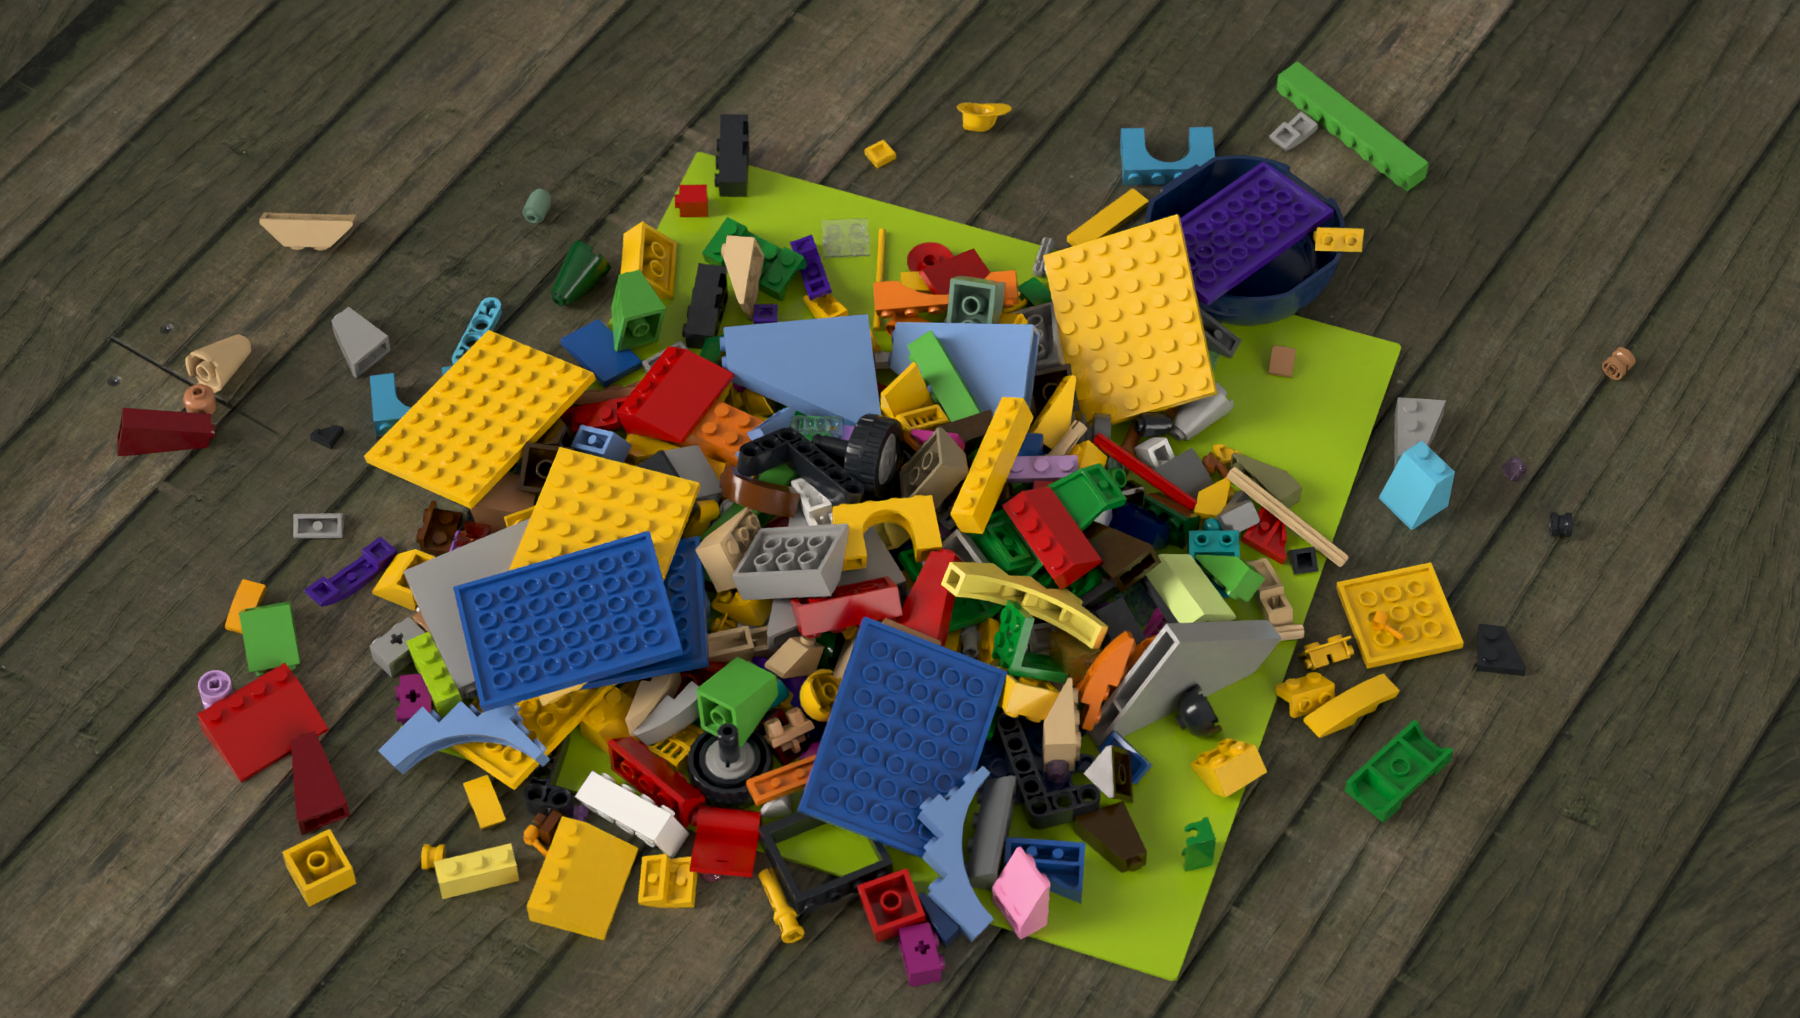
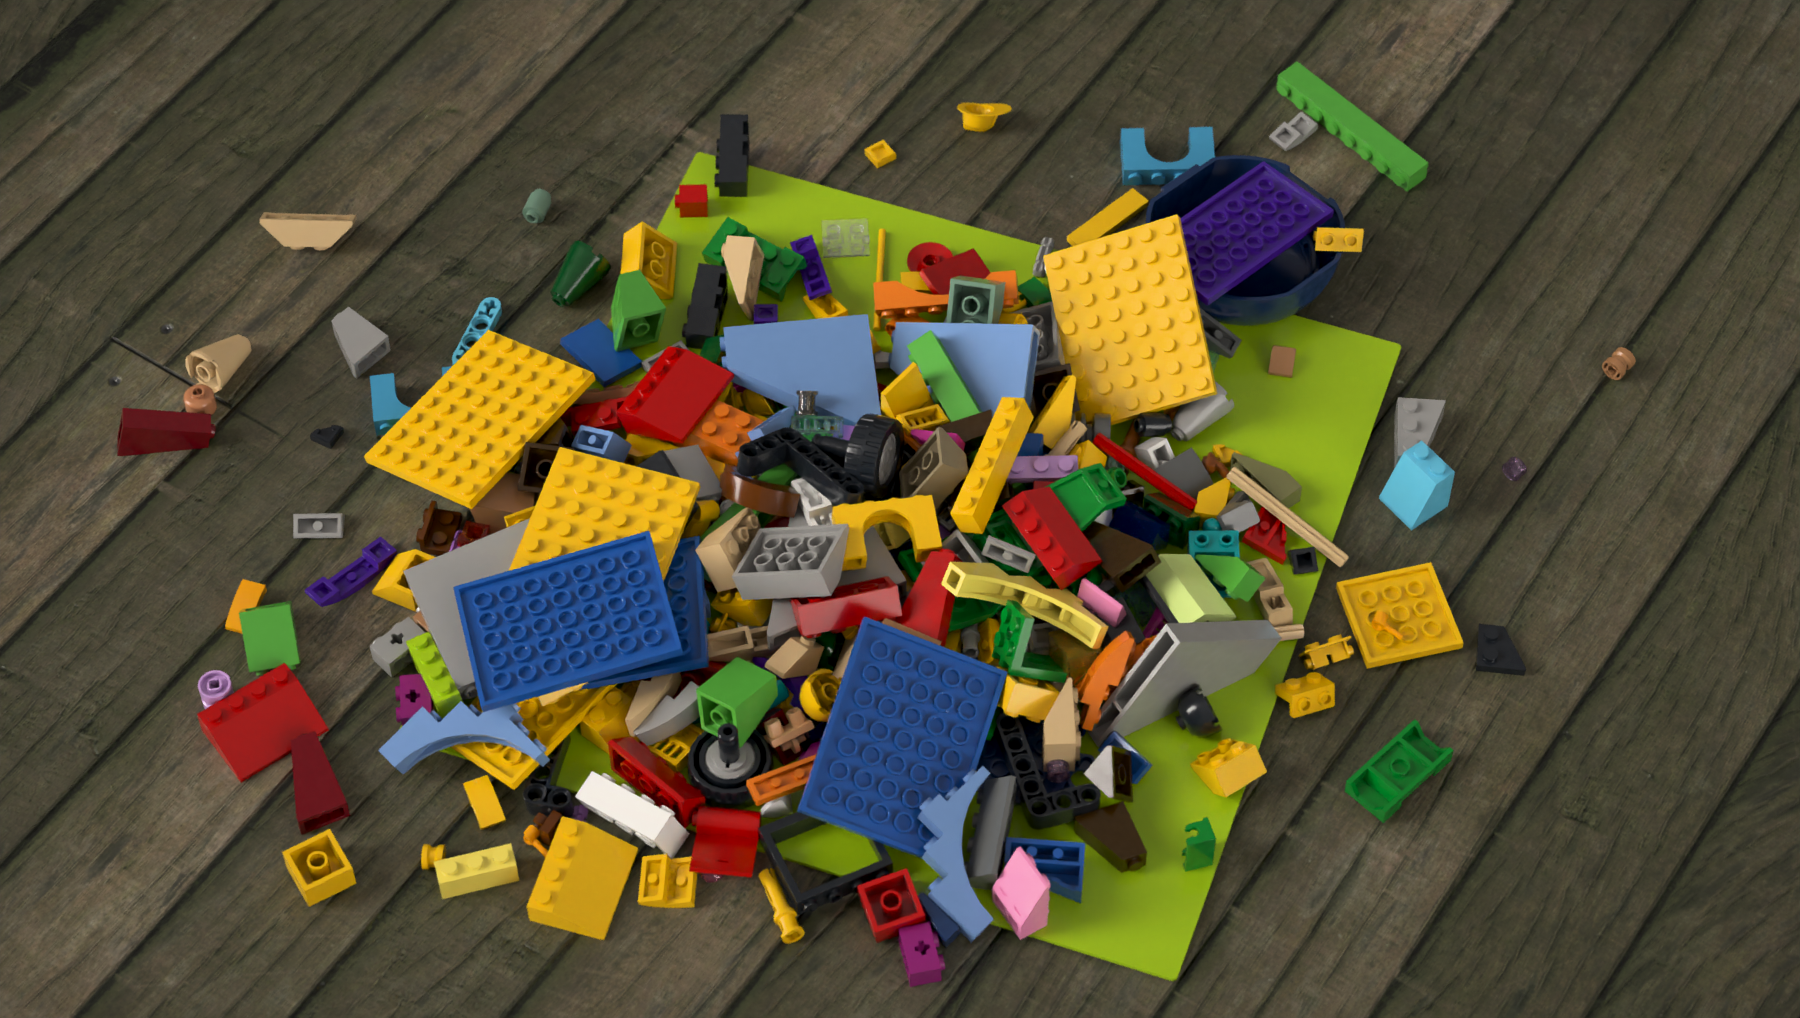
(807, 403): none -> clear smoke bush
(1008, 554): none -> light grey slope
(1101, 602): none -> bright pink slope
(1350, 705): yellow slope -> none
(1560, 524): black wheel -> none

